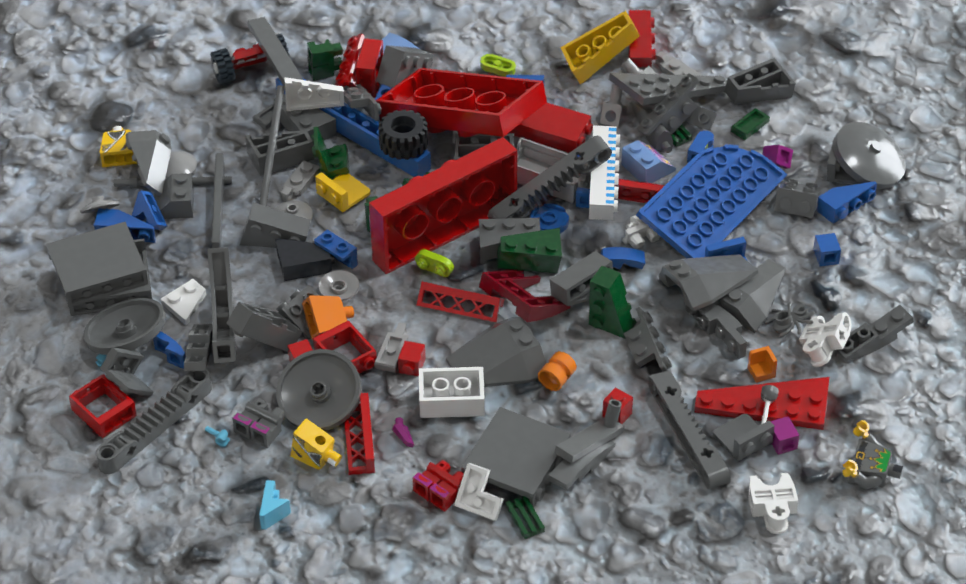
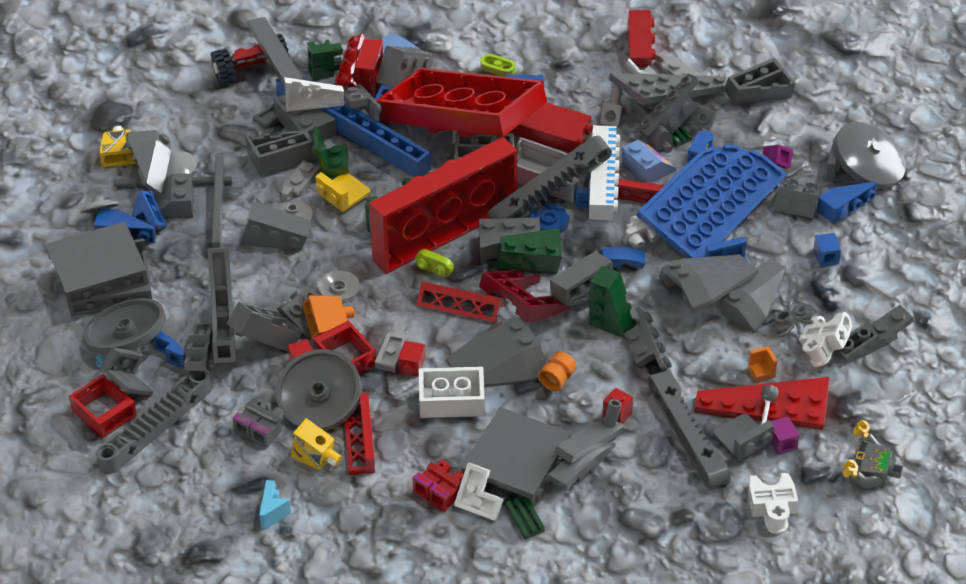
(184, 300): white wing -> none
(221, 437): medium azure hand -> none
(272, 145): dark grey bar -> none
(302, 259): black slope -> none
(338, 247): blue bracket -> none
(402, 432): magenta bar -> none
(403, 134): black tyre -> none
(599, 46): yellow wedge -> none
(719, 321): dark grey slope -> none
(750, 124): dark green tile -> none

